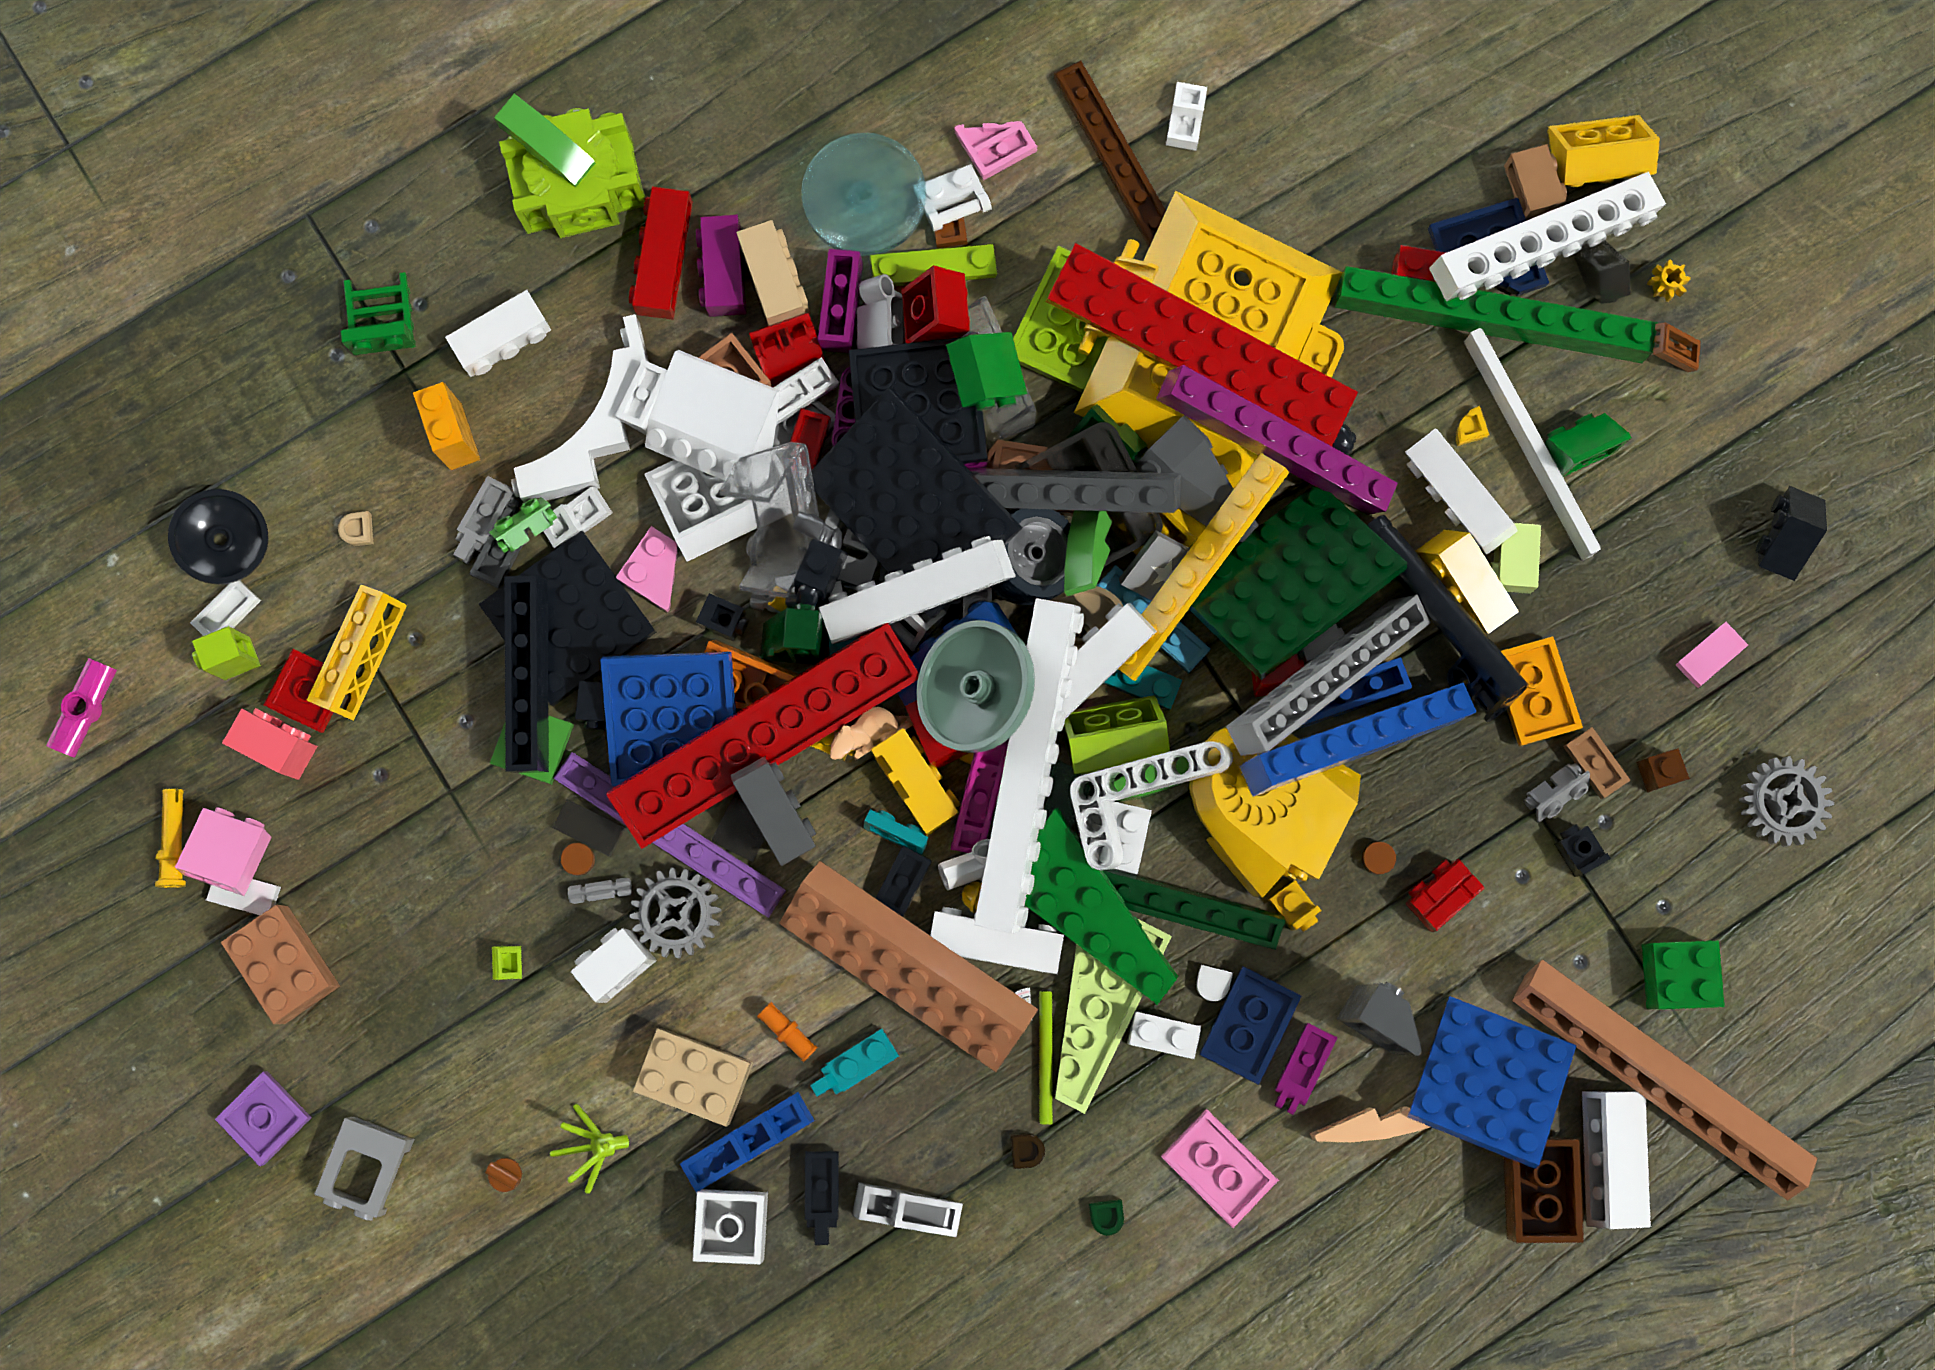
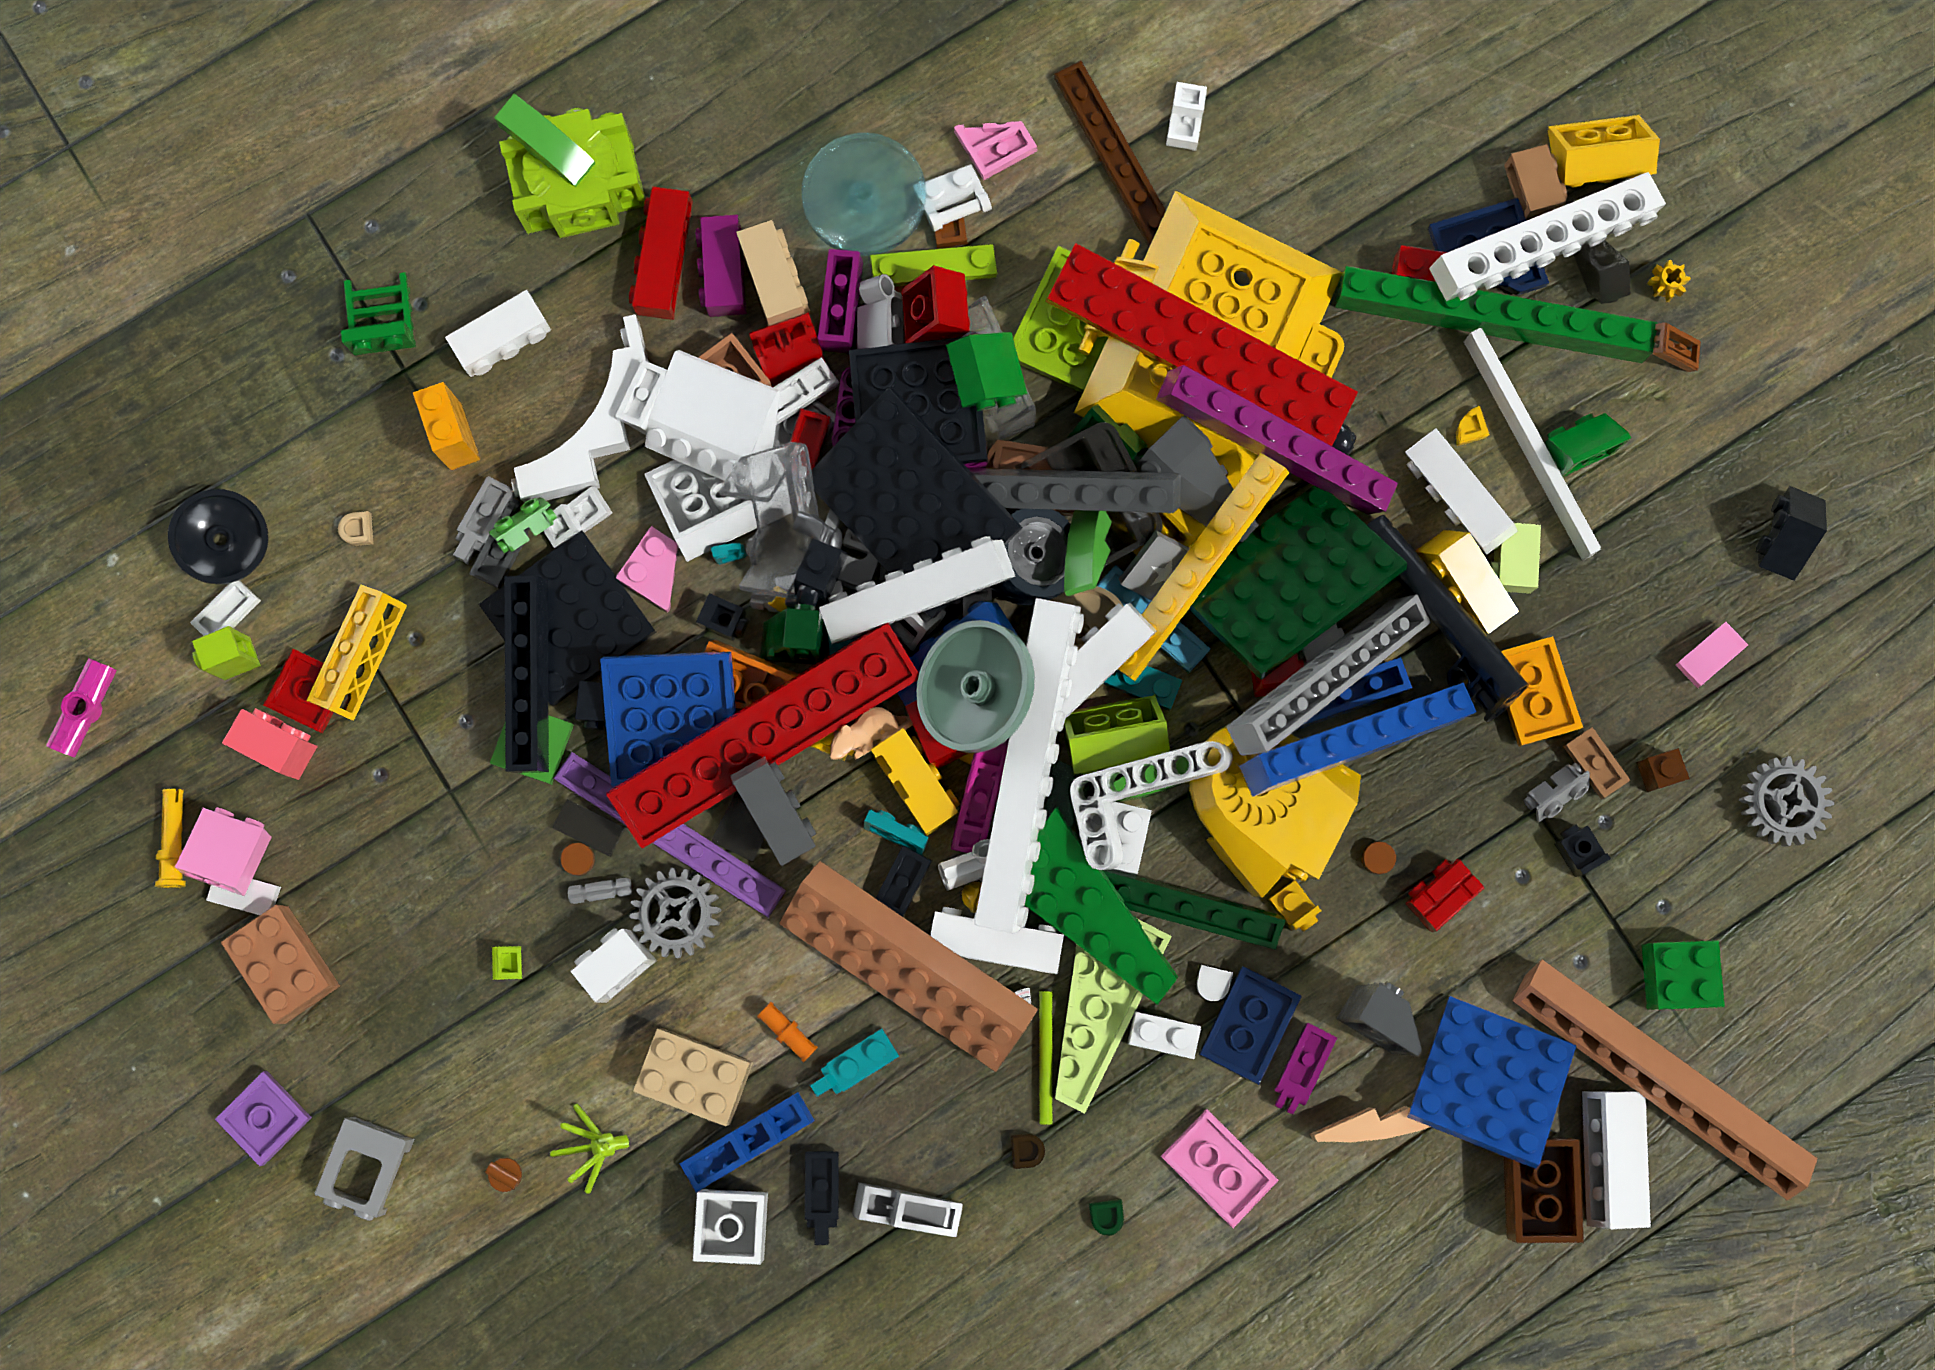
(728, 552): none -> teal tile

